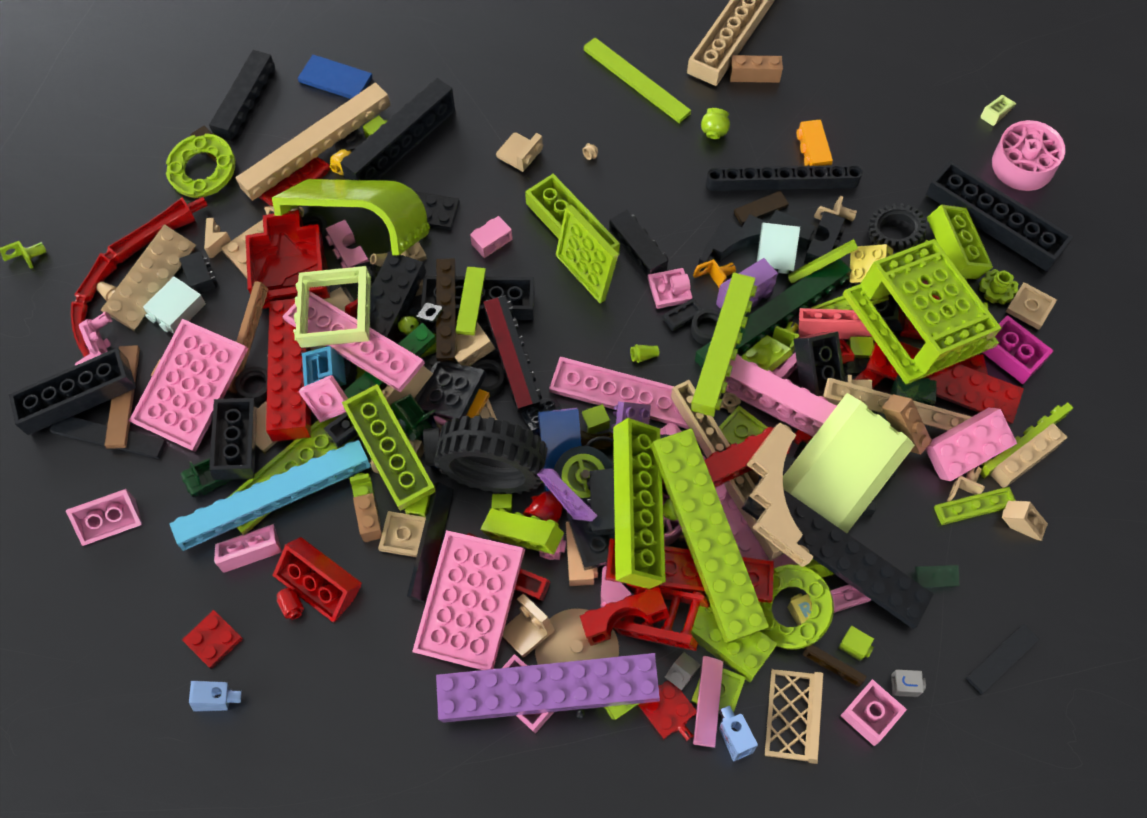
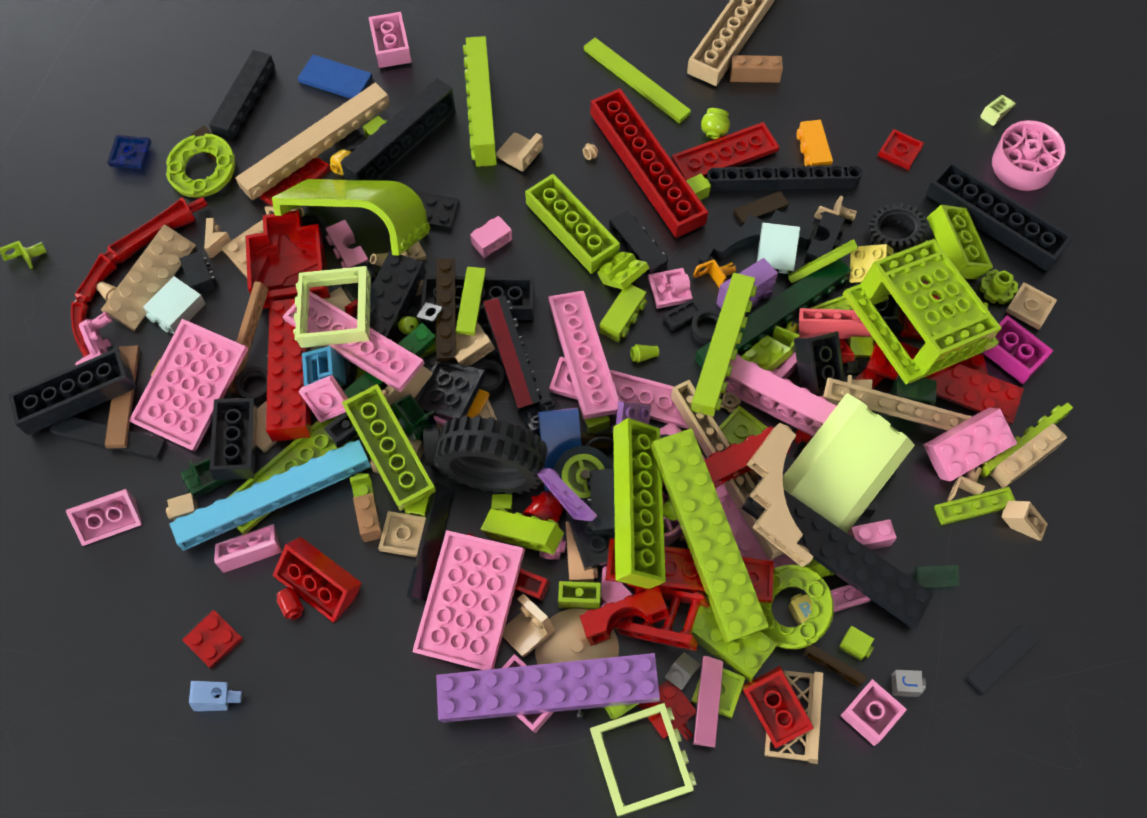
(129, 152): none -> clear blue plate
(181, 506): none -> tan brick
(390, 39): none -> bright pink brick
(479, 101): none -> lime brick
(579, 595): none -> lime brick
(584, 355): none -> bright pink plate
(586, 254): lime plate -> none
(610, 777): none -> yellowish green window
(622, 270): none -> lime plate
(623, 313): none -> lime brick
(648, 163): none -> red brick
(700, 186): none -> lime brick
(726, 151): none -> red plate
(739, 742): light blue torso -> none
(777, 706): none -> red slope
(874, 534): none -> bright pink brick
(901, 149): none -> red tile
(905, 418): medium nougat brick -> none

